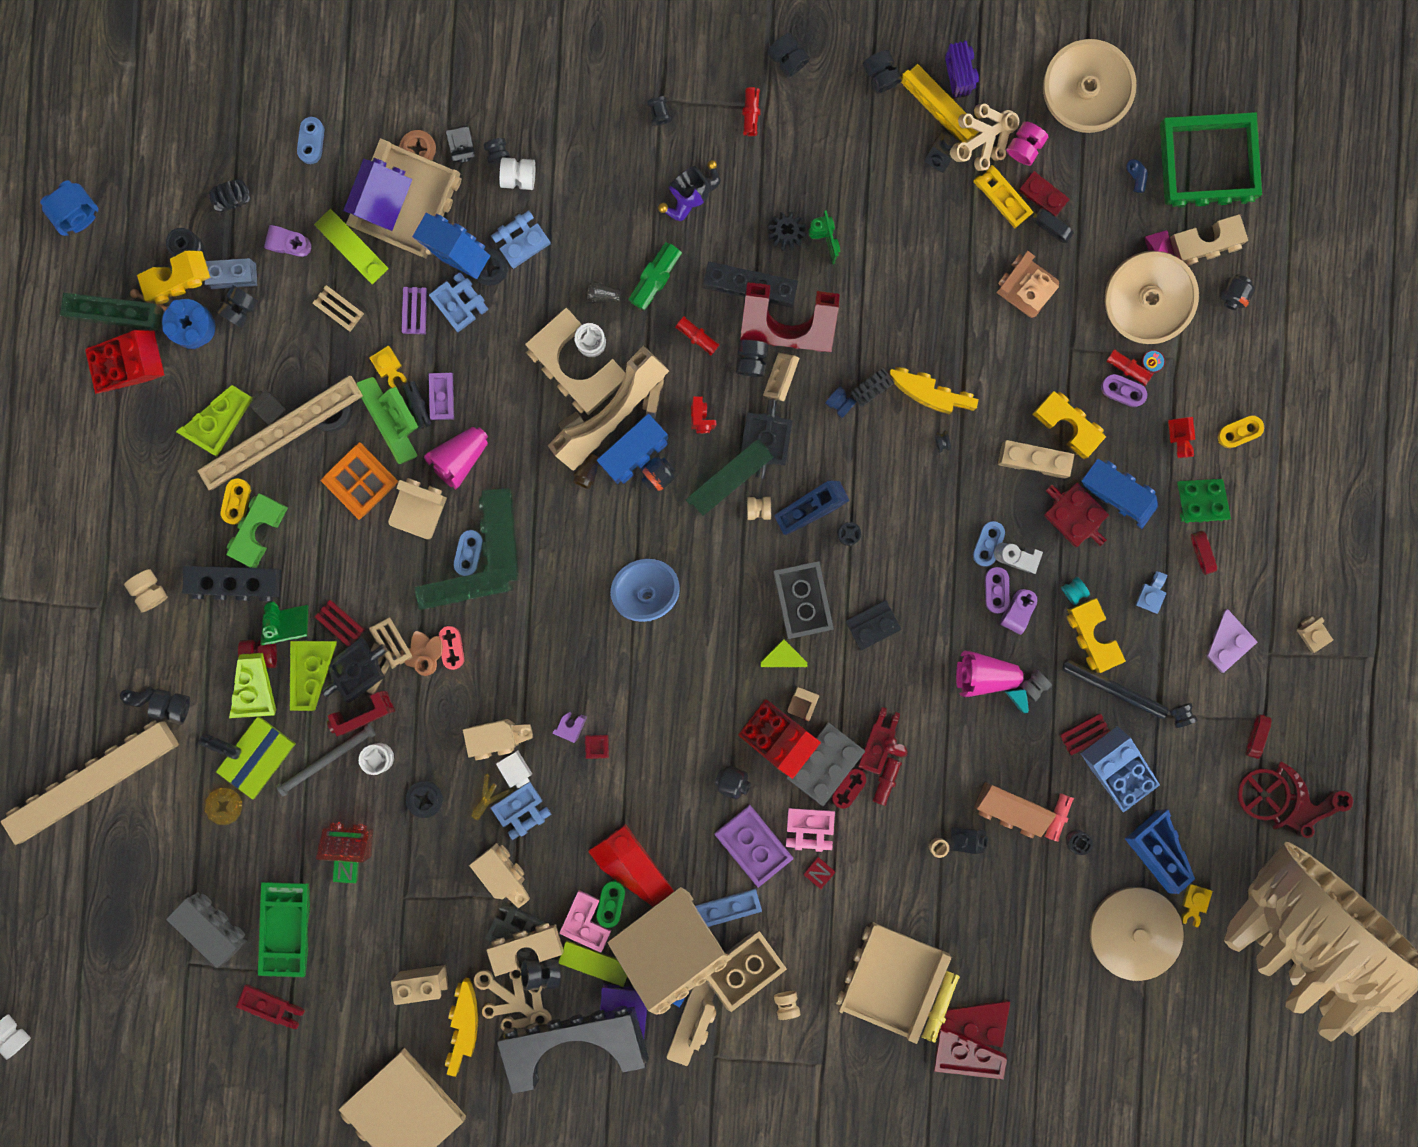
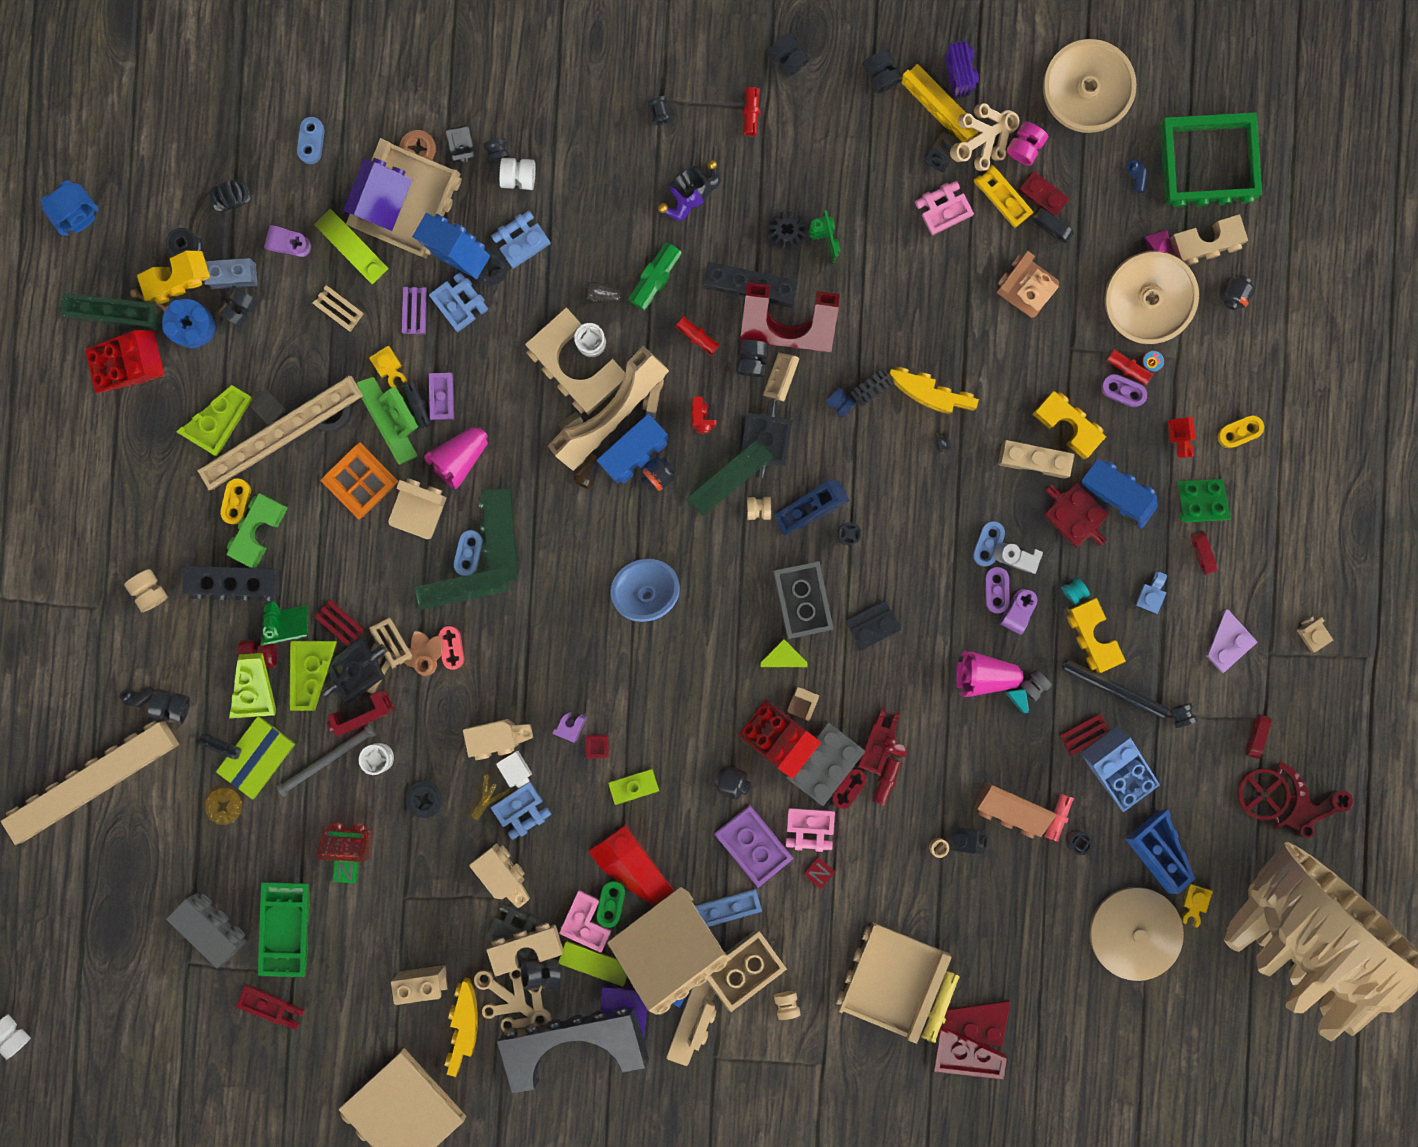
(633, 786): none -> lime plate
(946, 214): none -> bright pink plate

